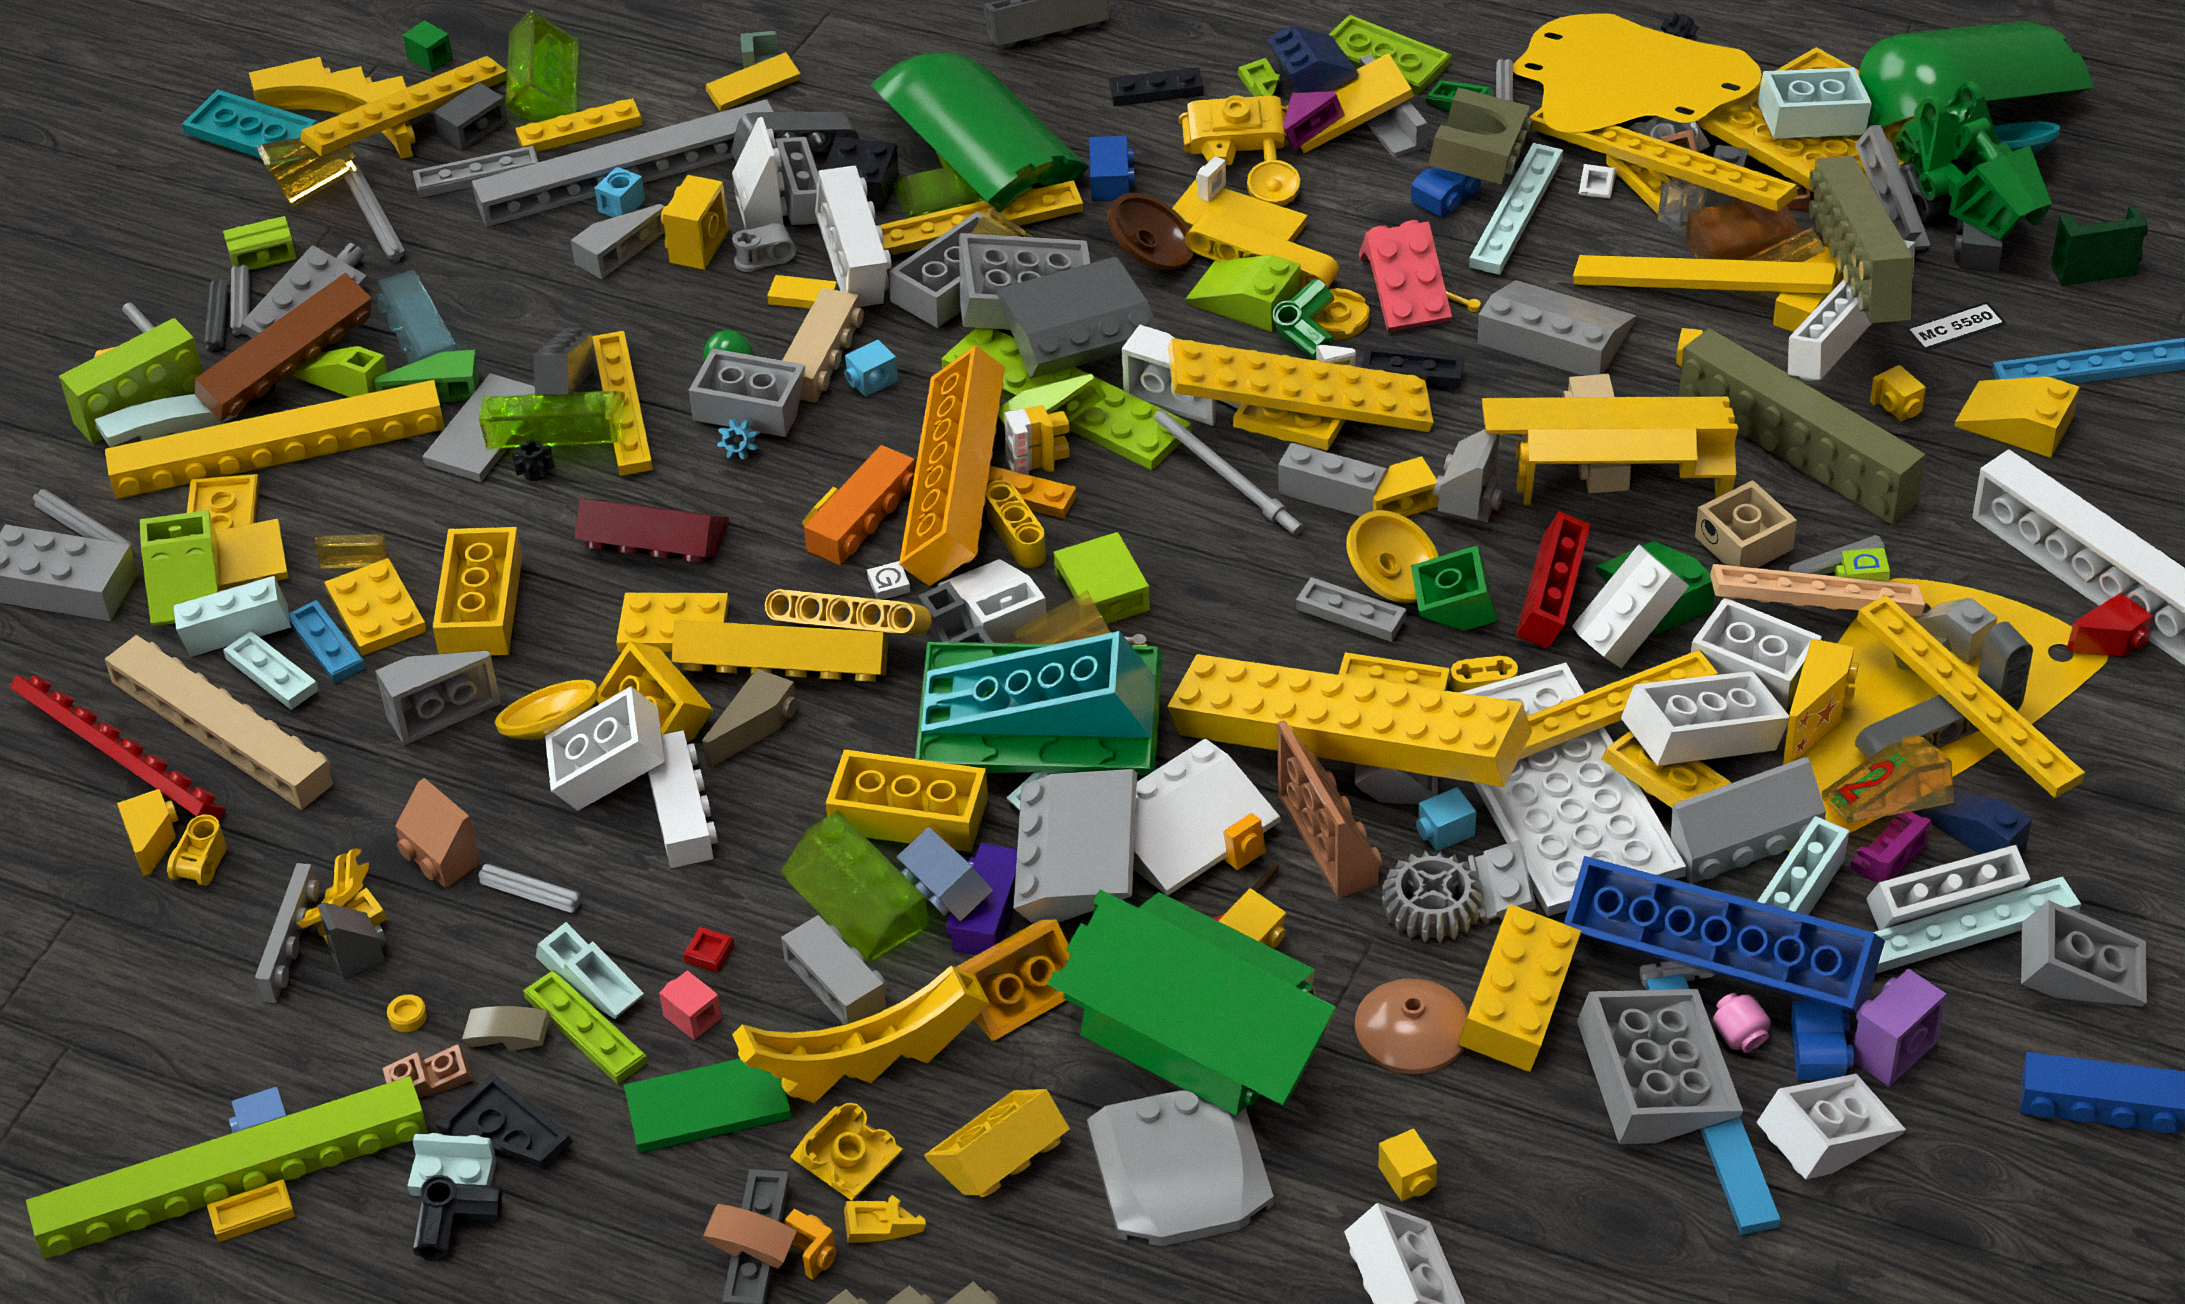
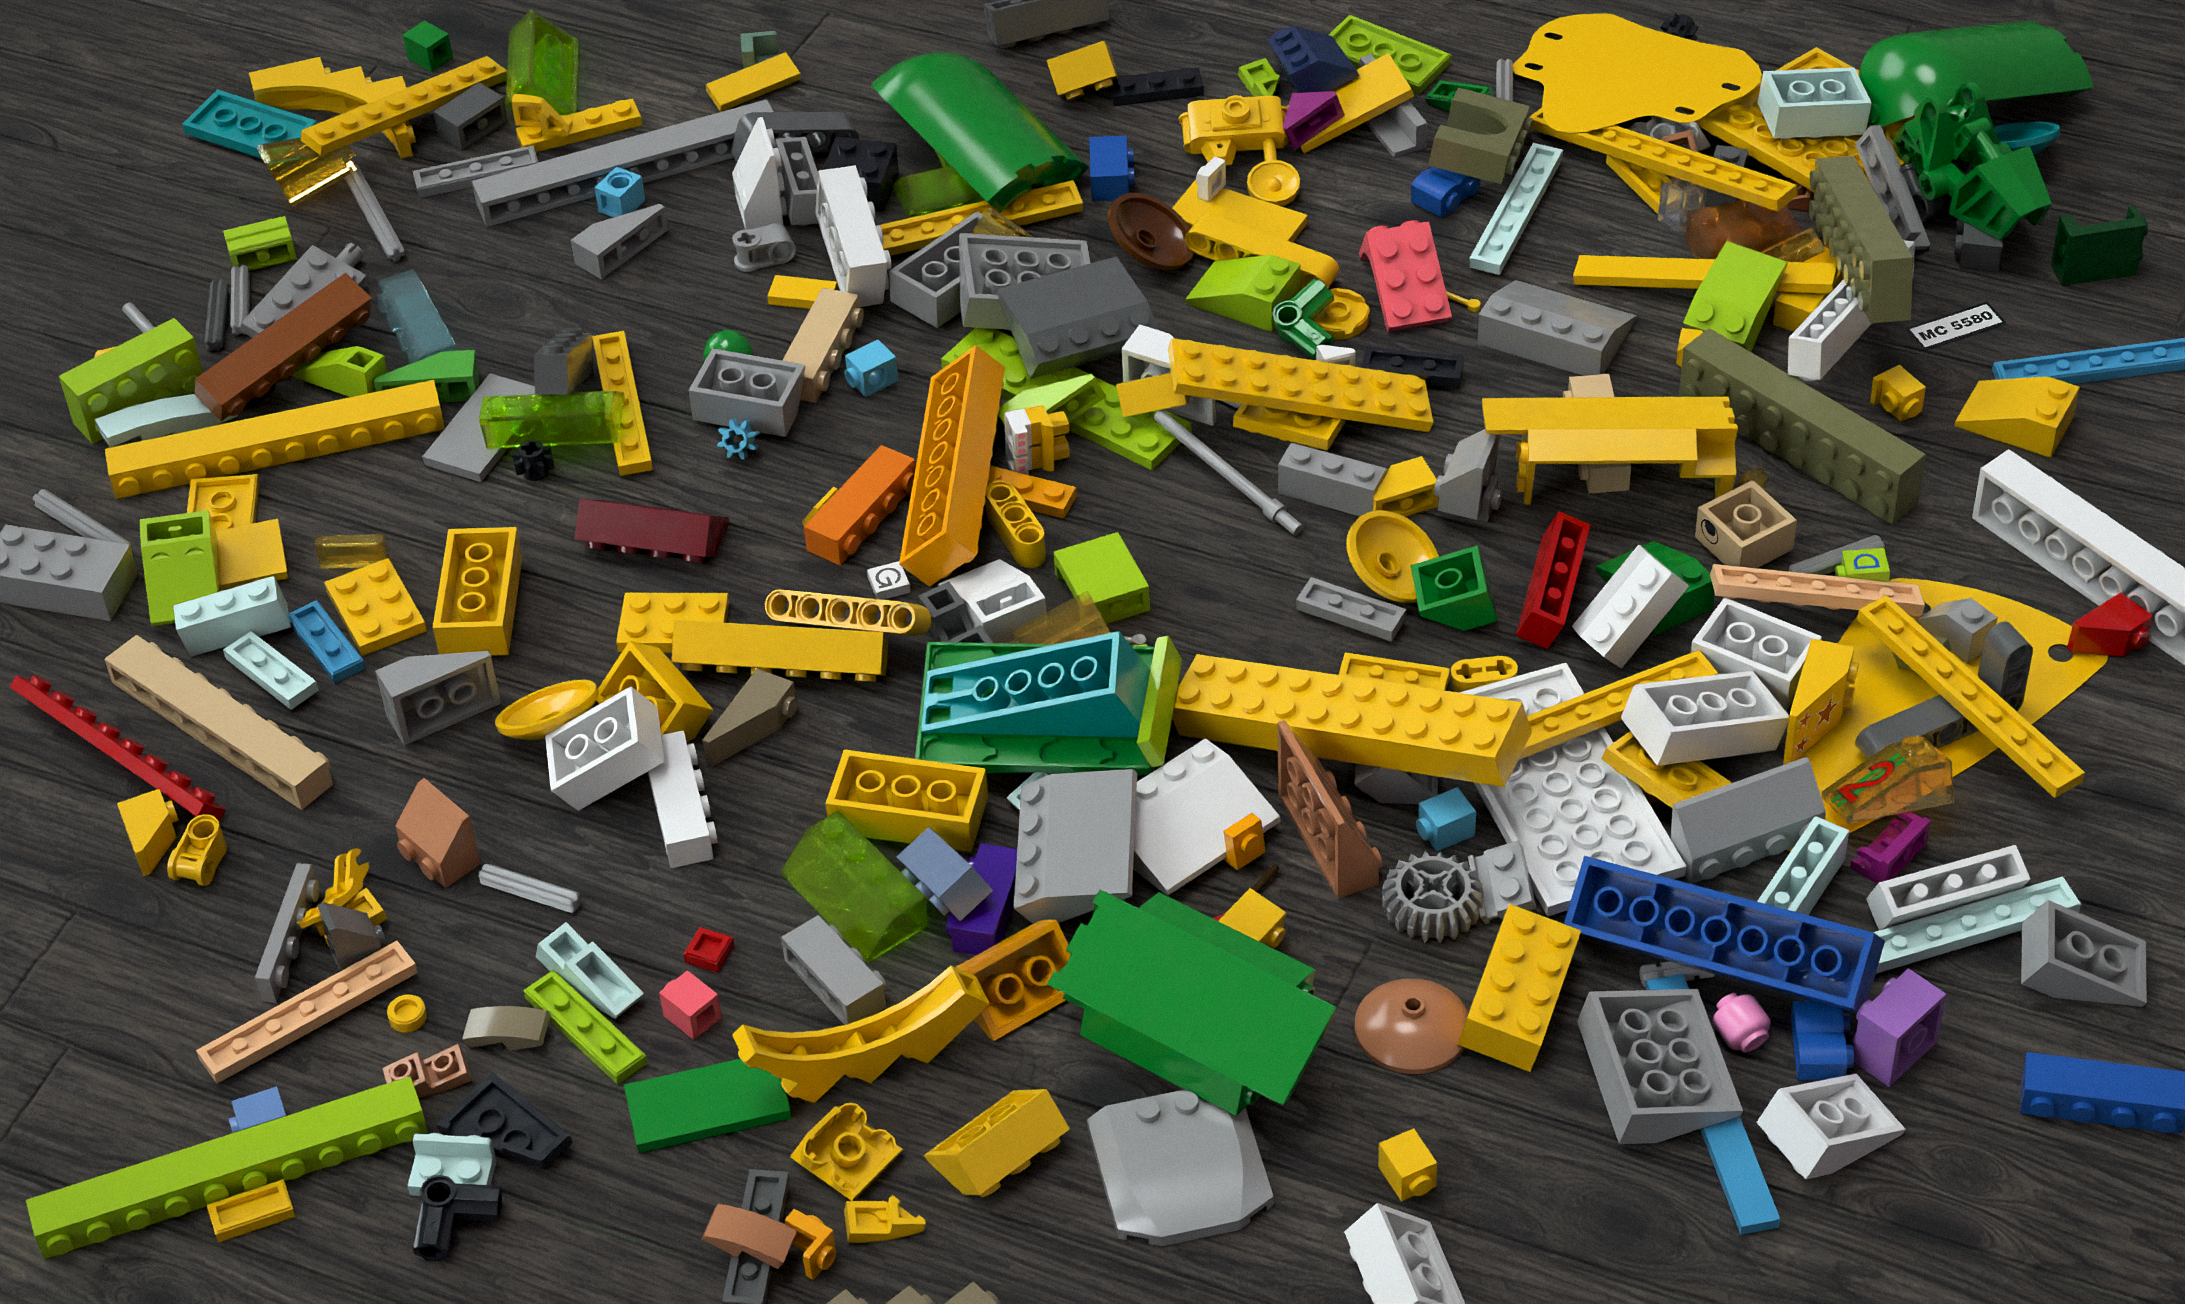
(306, 1011): none -> light nougat plate
(537, 112): none -> yellow slope
(695, 221): yellow brick -> none
(1083, 70): none -> yellow slope
(1148, 395): none -> yellow tile
(1159, 701): none -> lime tile
(1597, 181): white slope -> none
(1736, 294): none -> lime slope
(1757, 476): none -> clear yellow plate
(1980, 822): dark blue slope -> none

